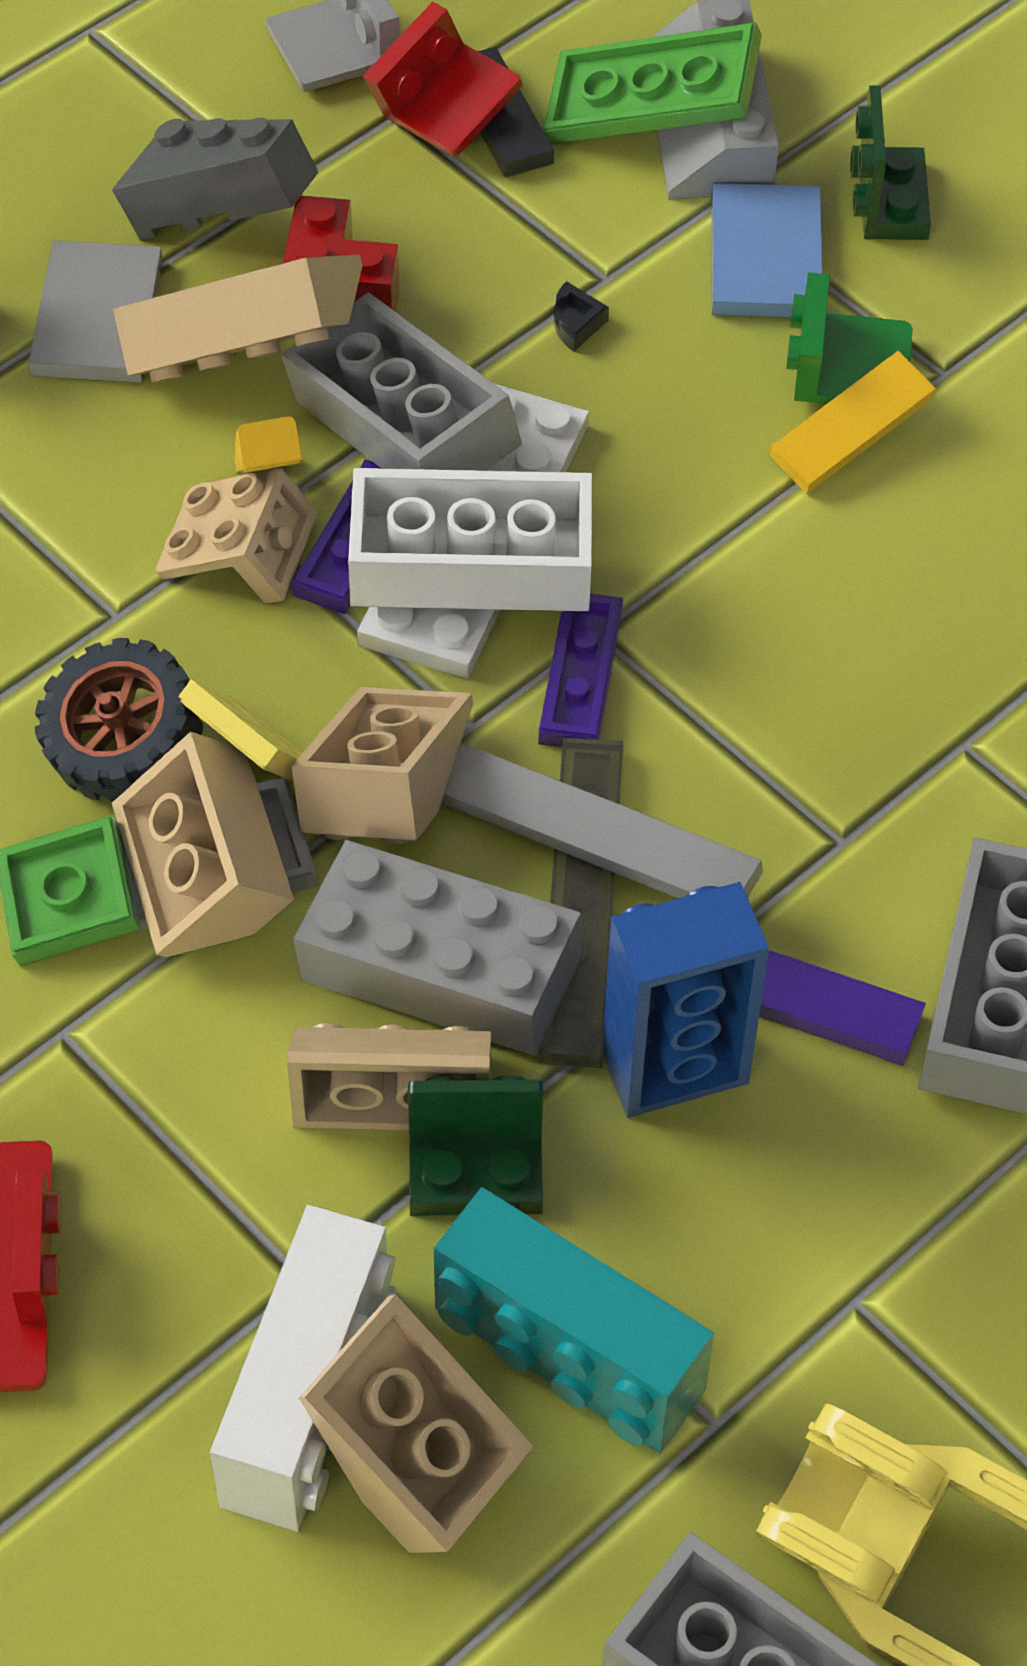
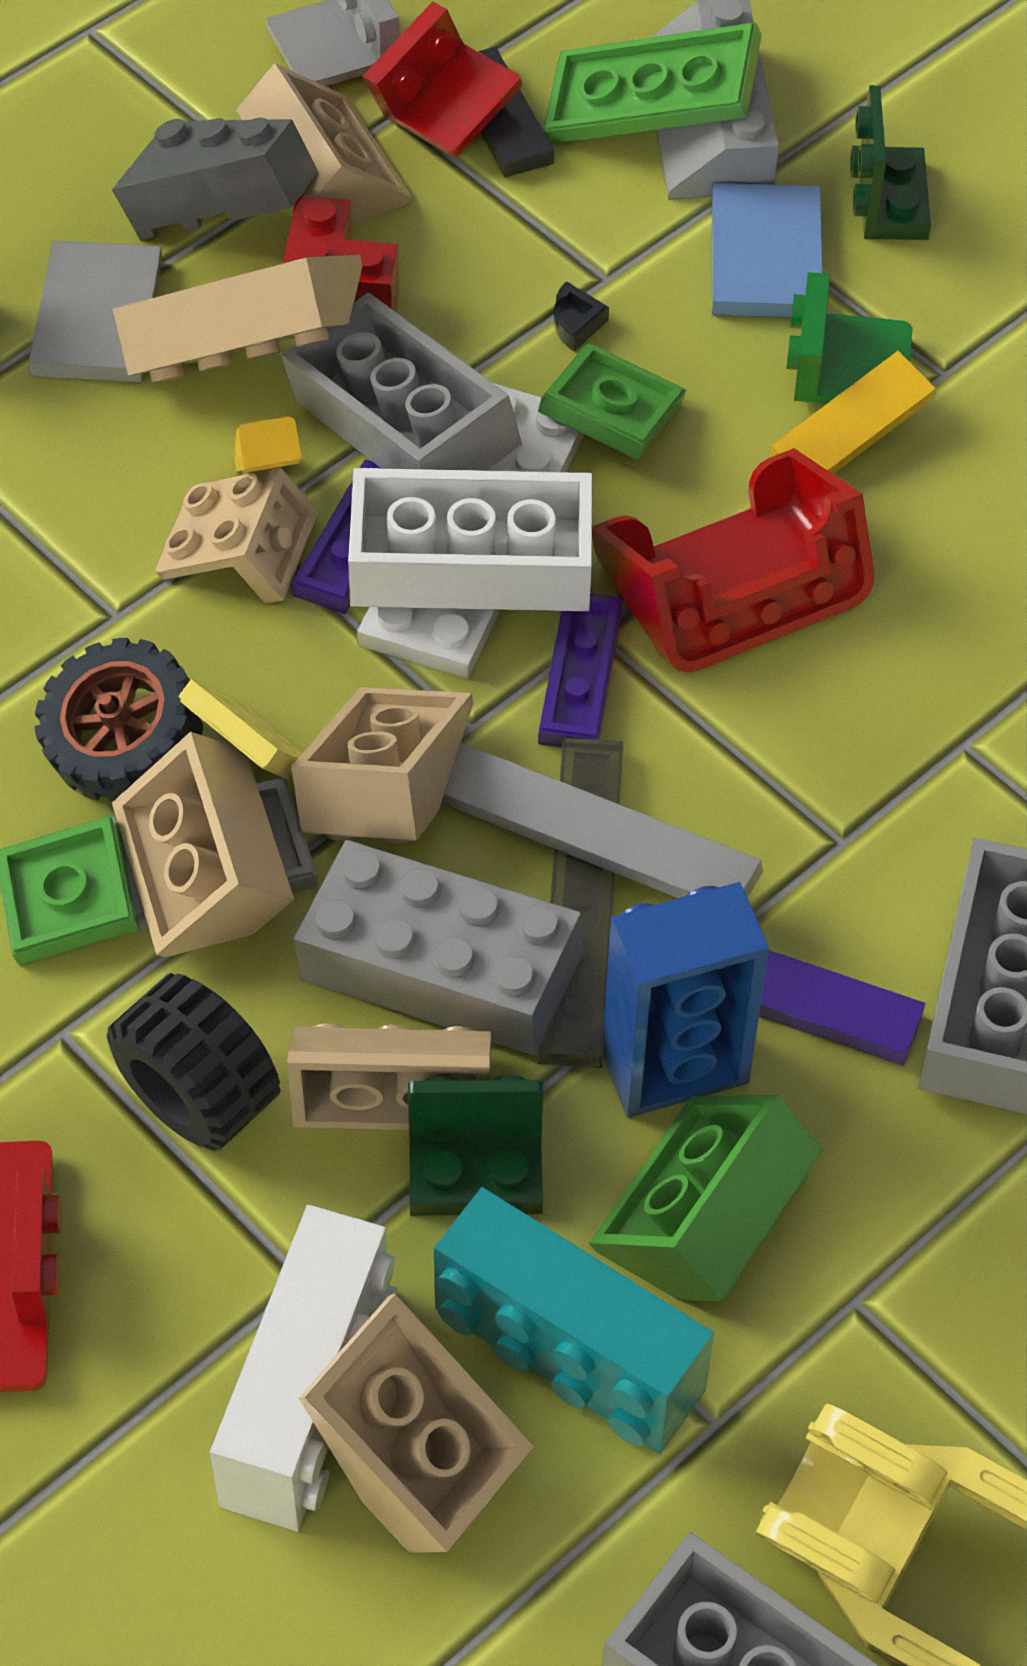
(193, 1061): none -> black tyre
(336, 139): none -> tan slope
(612, 401): none -> bright green tile
(709, 1195): none -> bright green slope
(750, 575): none -> red windscreen

